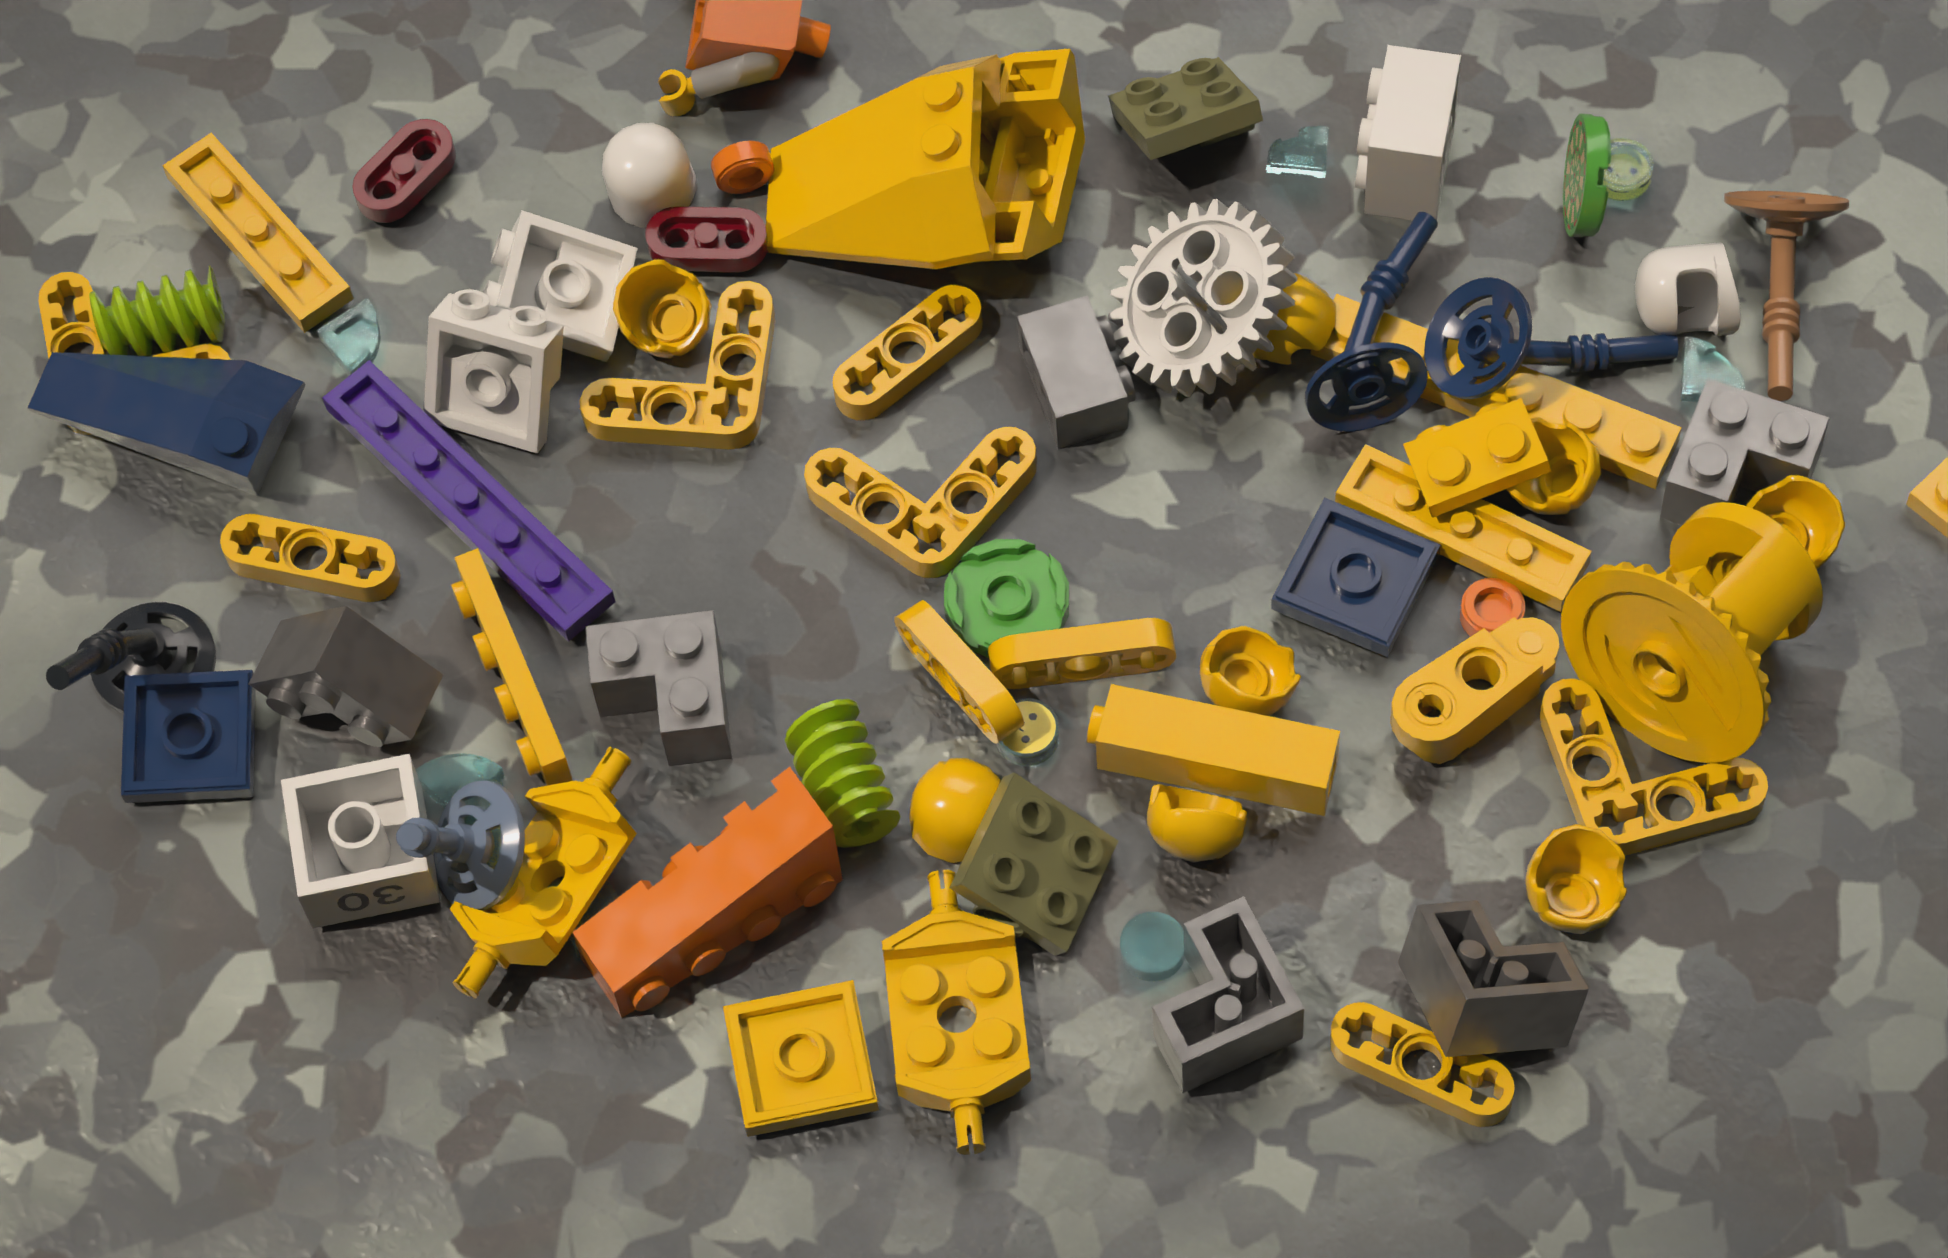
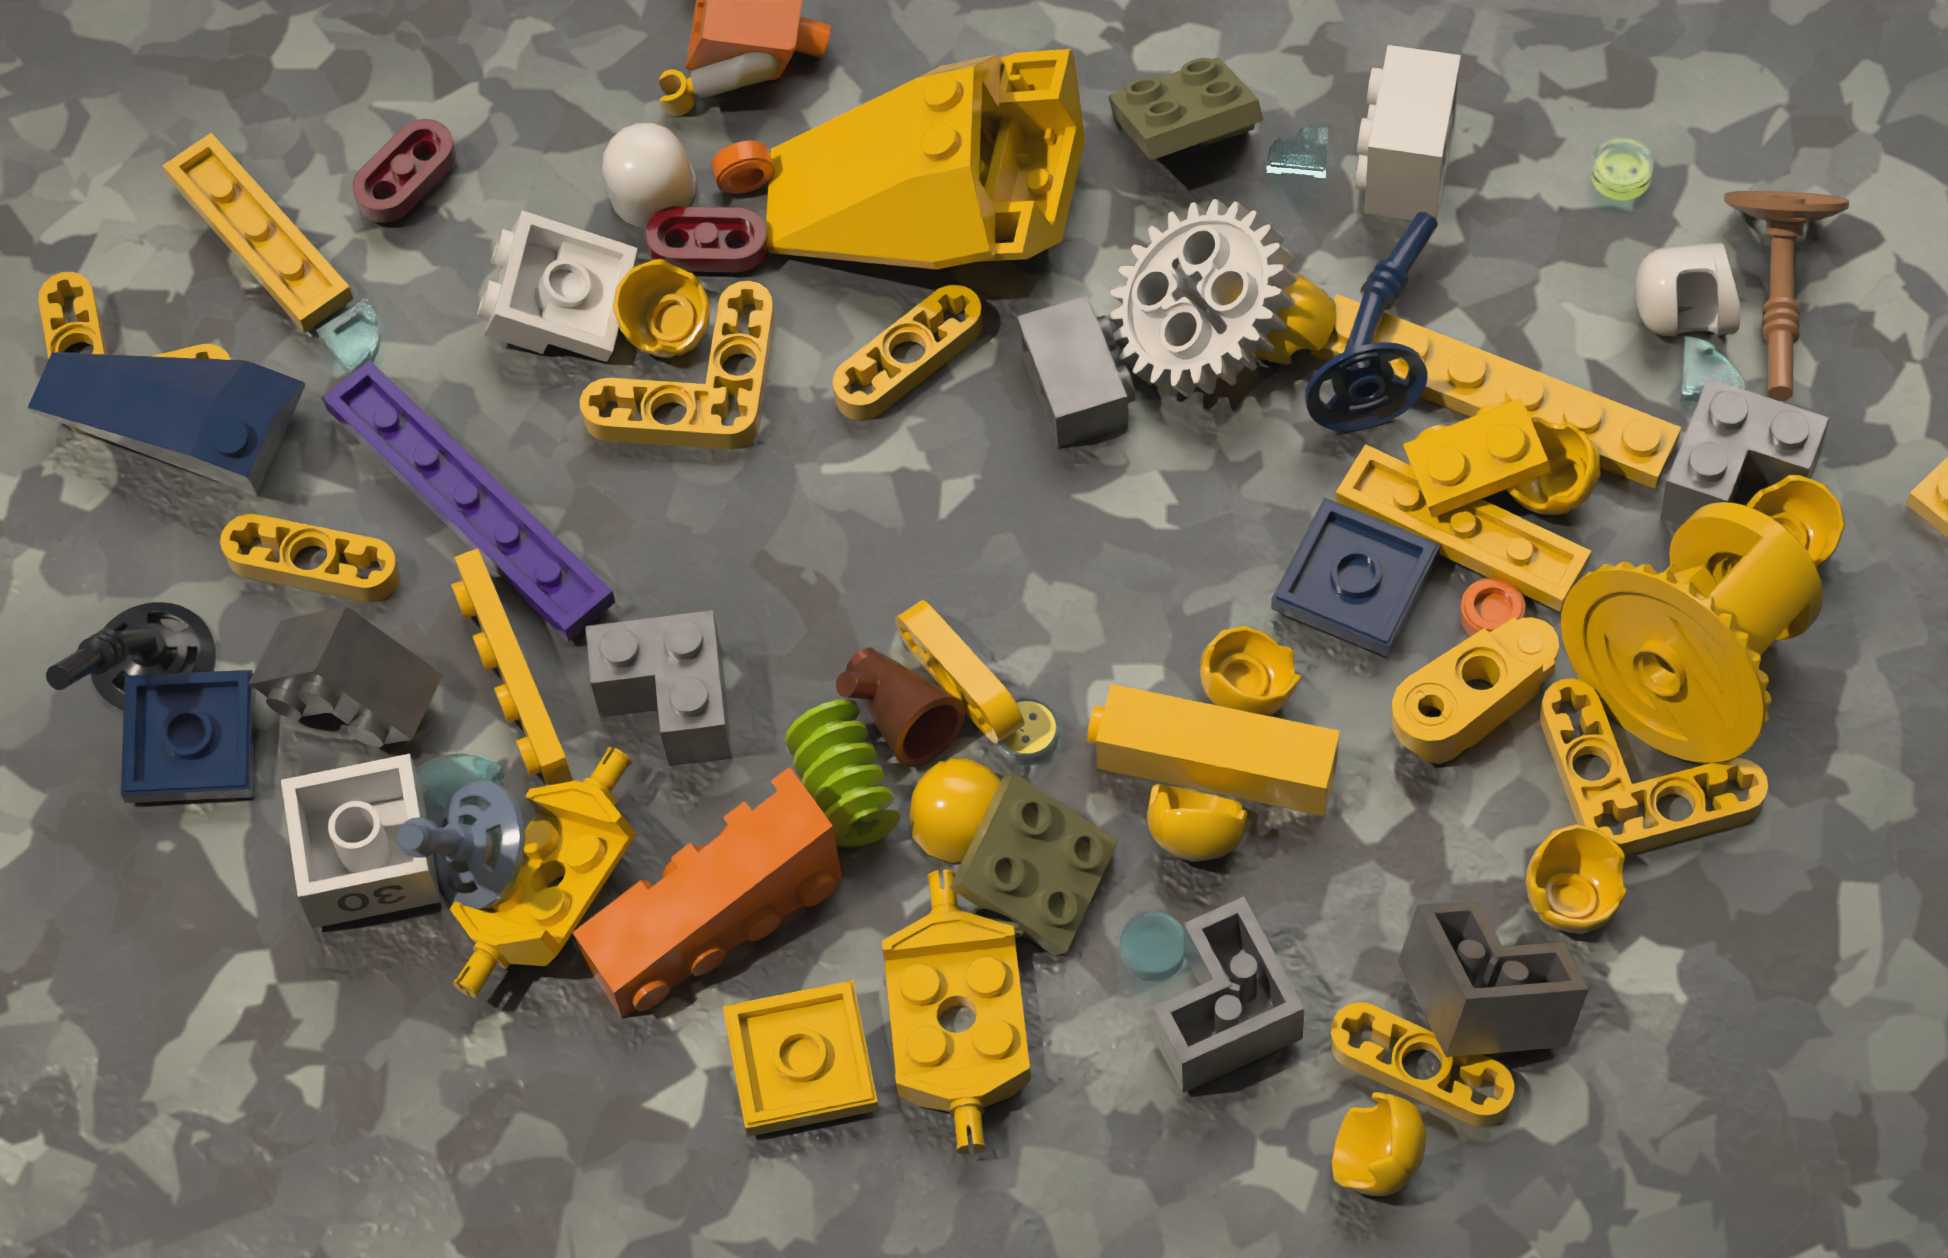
(160, 316): lime piece -> none
(492, 369): white plate -> none
(908, 709): none -> copper piece
(930, 519): yellow beam -> none
(1004, 592): bright green tile -> none
(1082, 653): yellow beam -> none
(1379, 1146): none -> yellow hair
(1495, 342): dark blue dish -> none
(1583, 185): bright green tile -> none

